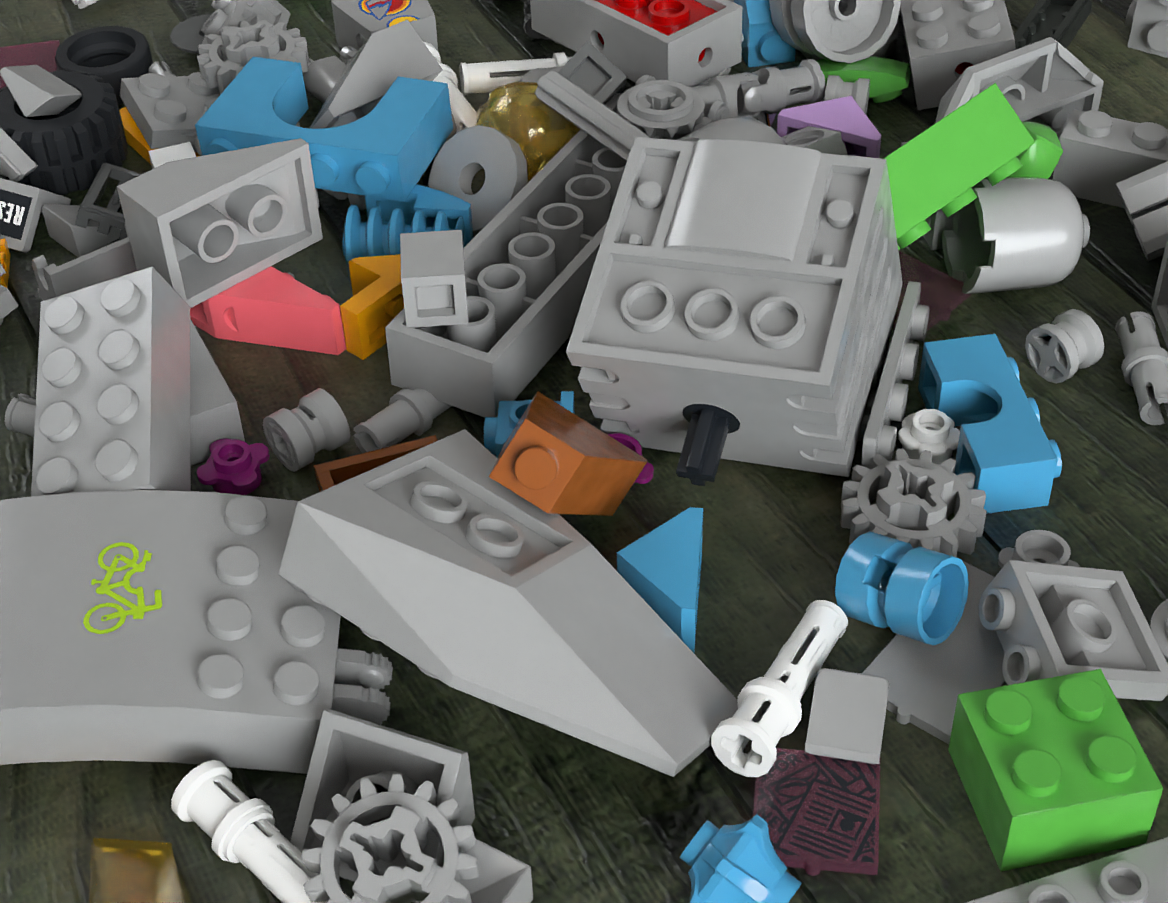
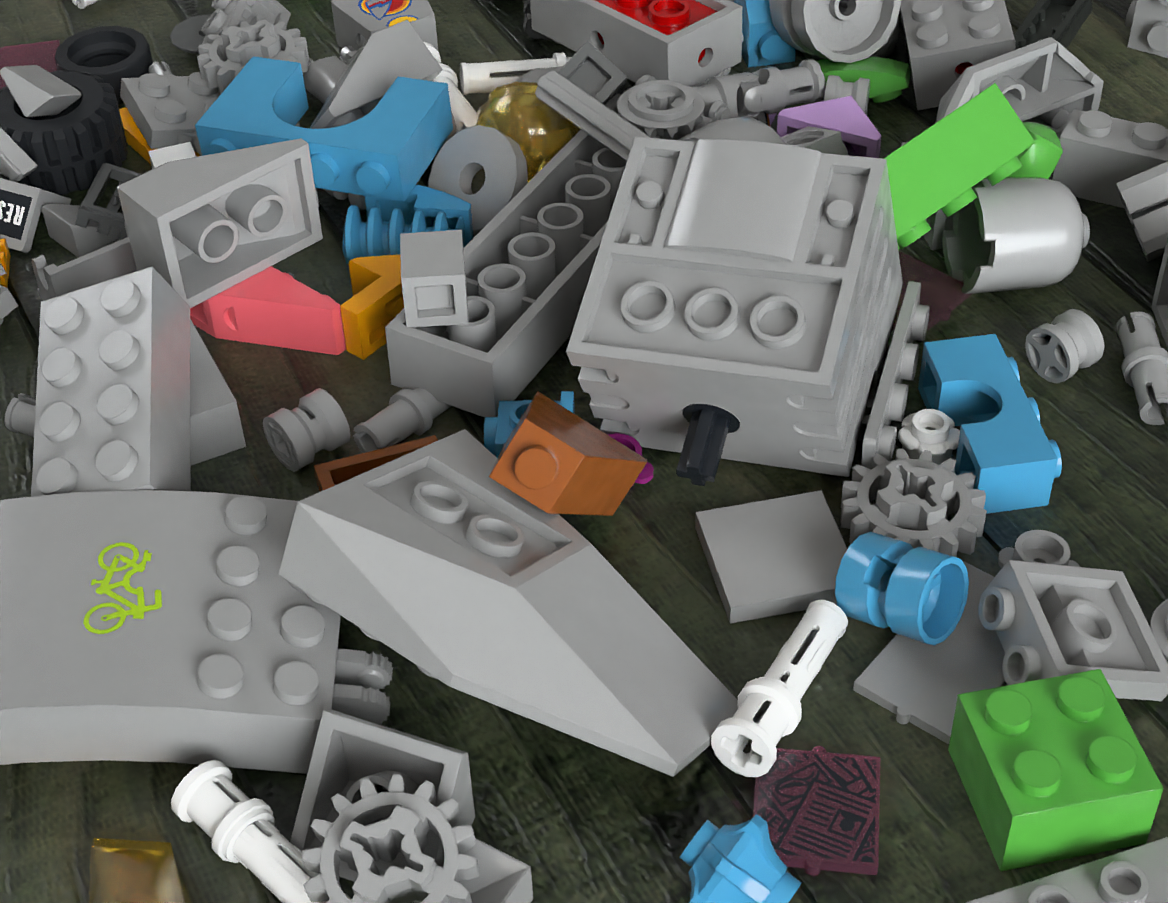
(233, 466): magenta plate -> none
(667, 571): dark azure slope -> none
(772, 554): none -> light grey tile
(847, 716): light grey slope -> none

